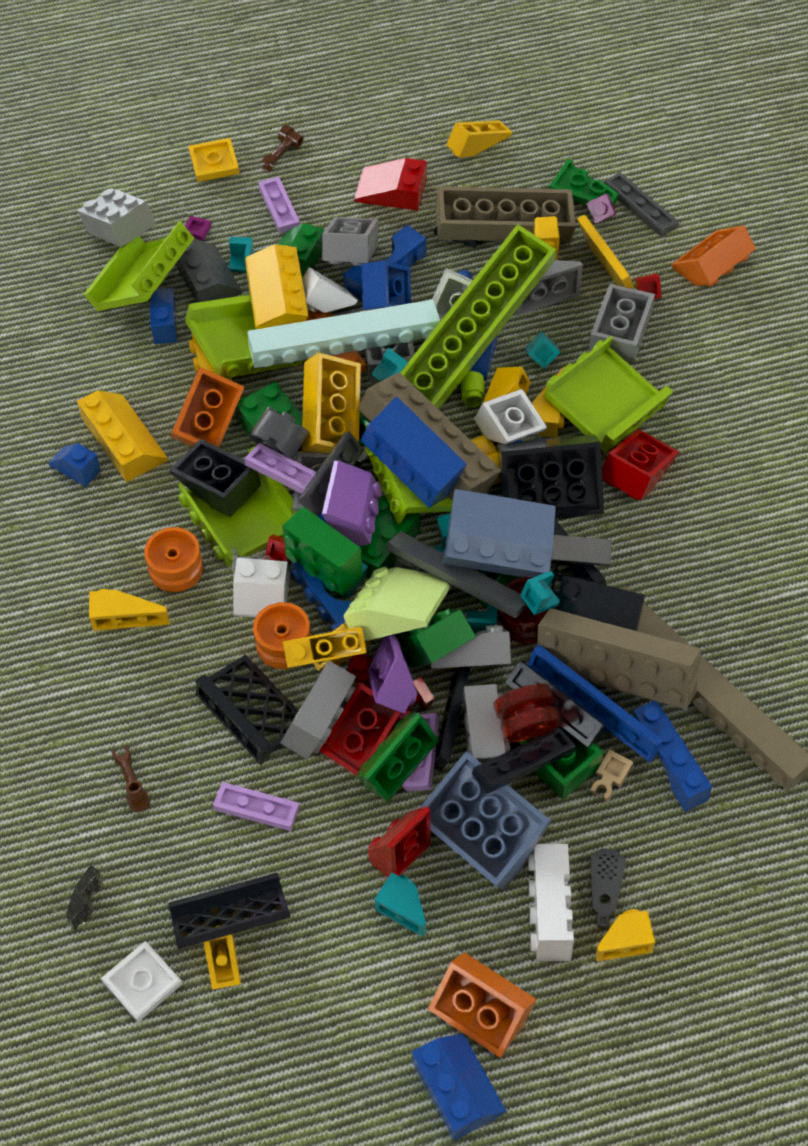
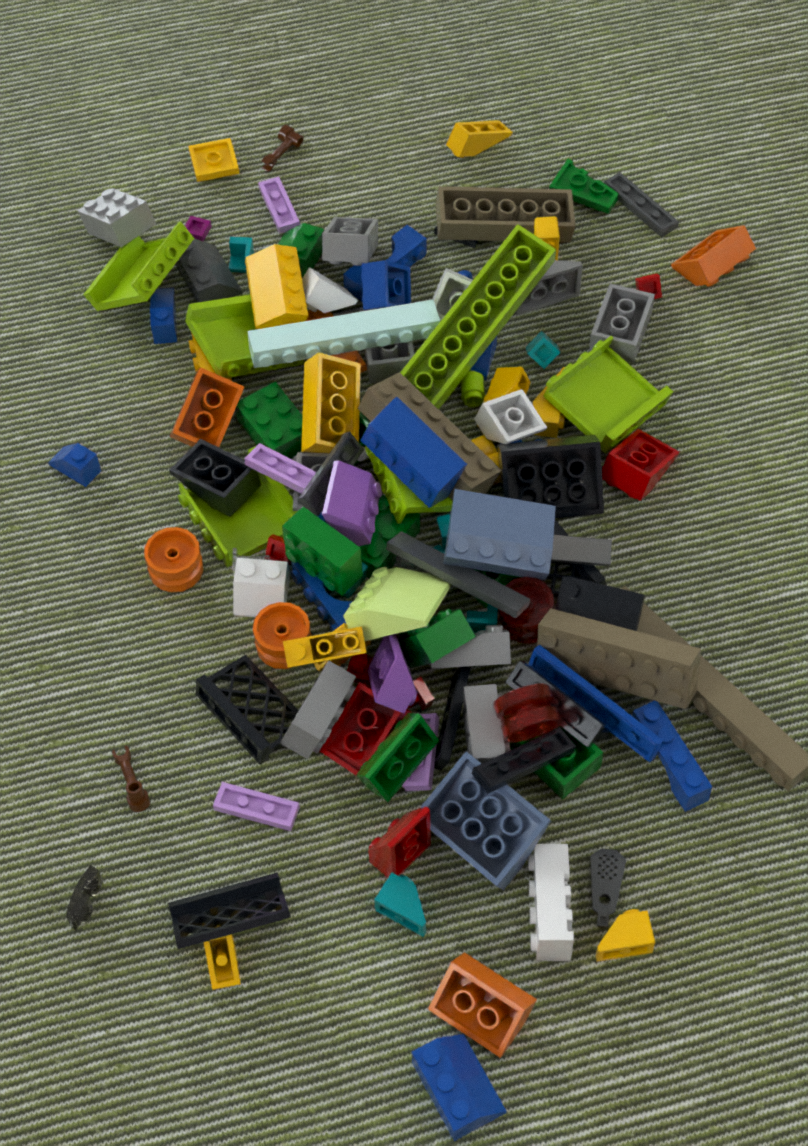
(121, 433): yellow slope -> none
(121, 610): yellow slope -> none
(141, 981): white plate -> none
(279, 433): dark grey brick -> none
(389, 366): teal panel -> none
(393, 184): red slope -> none
(538, 593): teal panel -> none
(601, 208): plate -> none
(604, 253): yellow tile -> none
(612, 770): tan plate -> none

